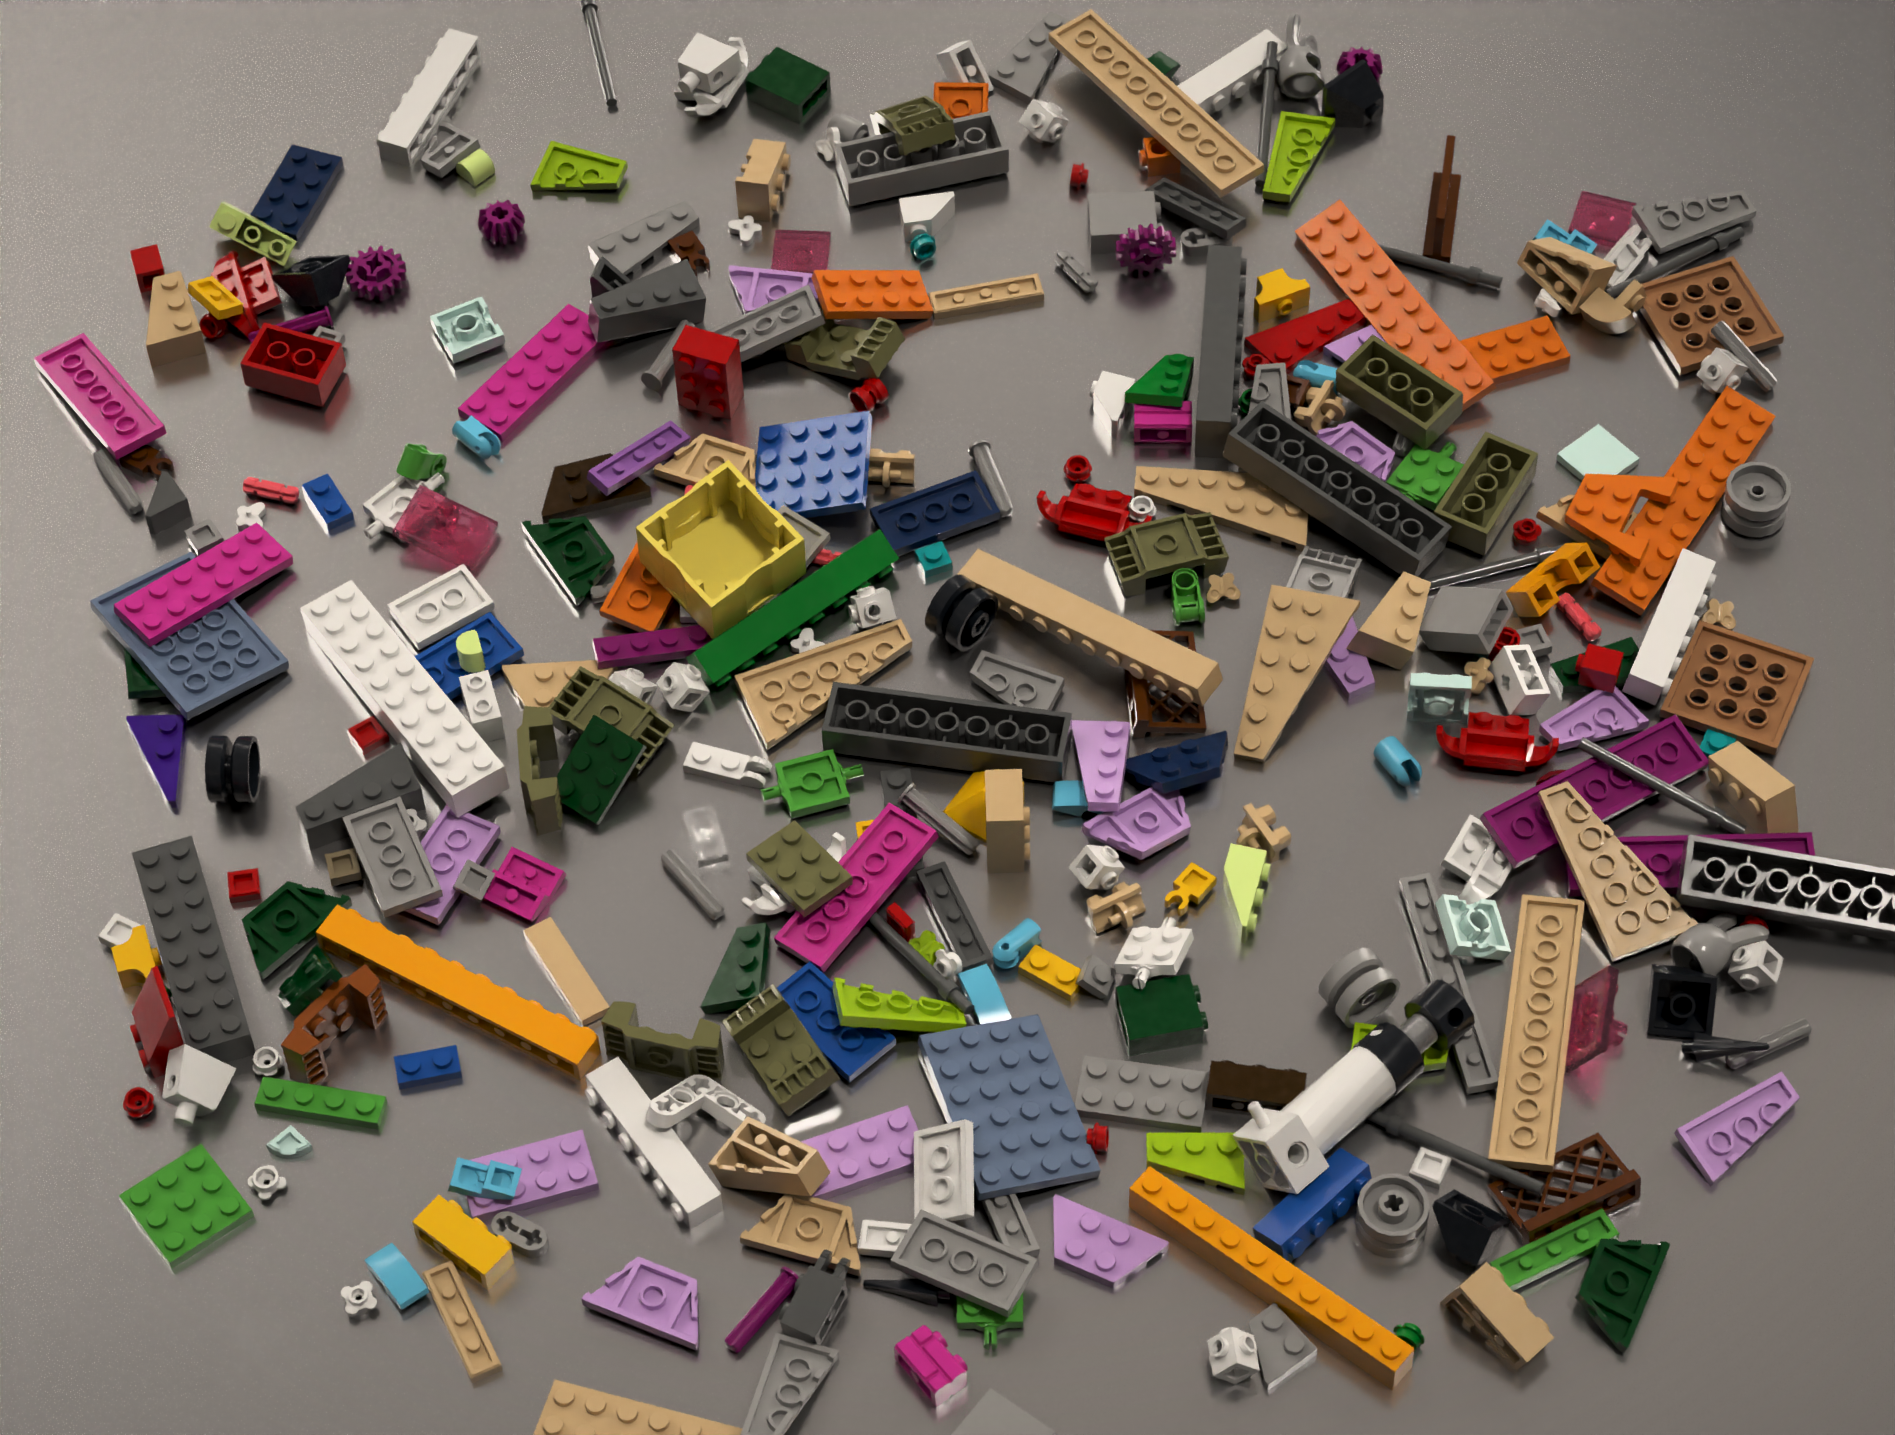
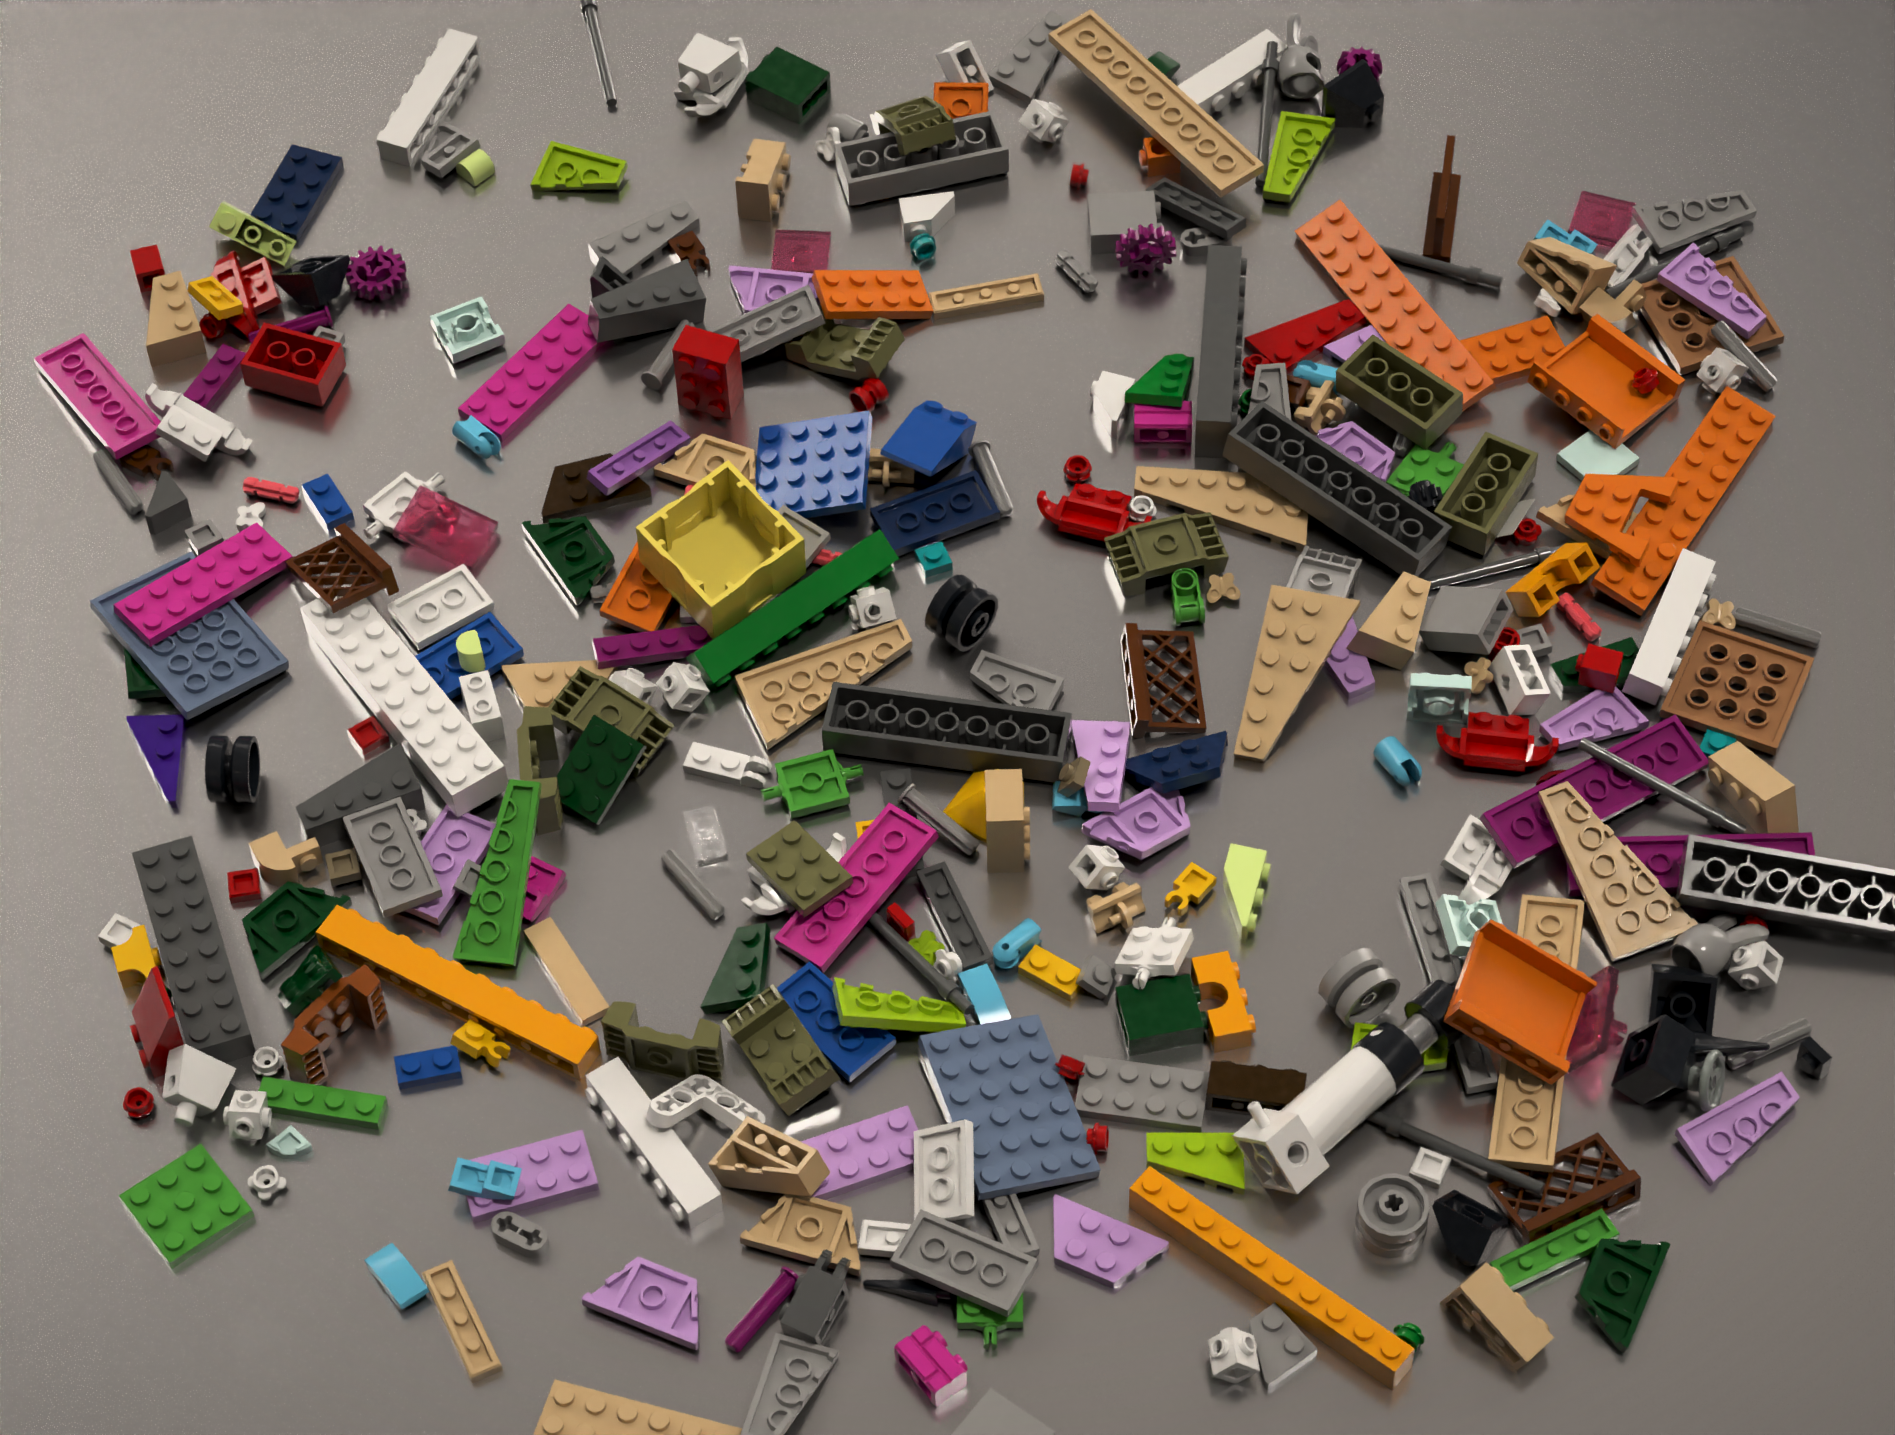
(194, 426): none -> white plate
(215, 377): none -> magenta plate
(248, 1115): none -> white brick
(281, 864): none -> tan brick
(359, 559): none -> reddish brown fence
(361, 1306): white plate -> none
(419, 462): bright green piece -> none
(464, 1241): yellow brick -> none
(478, 1041): none -> yellow plate
(498, 902): none -> bright green wing
(501, 222): magenta gear -> none
(746, 229): white piece -> none
(805, 641): white piece -> none
(930, 438): none -> blue slope
(1070, 1067): none -> red plate
(1073, 776): none -> dark tan plate
(1095, 629): tan brick -> none
(1218, 979): none -> light orange arch
(1258, 835): tan hips -> none
(1279, 295): yellow brick -> none
(1307, 1215): blue brick -> none
(1425, 495): none -> black gear
(1515, 517): none -> white sticker
(1518, 1001): none -> orange panel
(1595, 382): none -> orange panel
(1645, 380): none -> red plate
(1661, 1064): none -> black piece
(1706, 288): none -> lavender wing
(1756, 499): light grey wheel -> none
(1777, 627): none -> light grey axle
(1813, 1058): none -> black plate

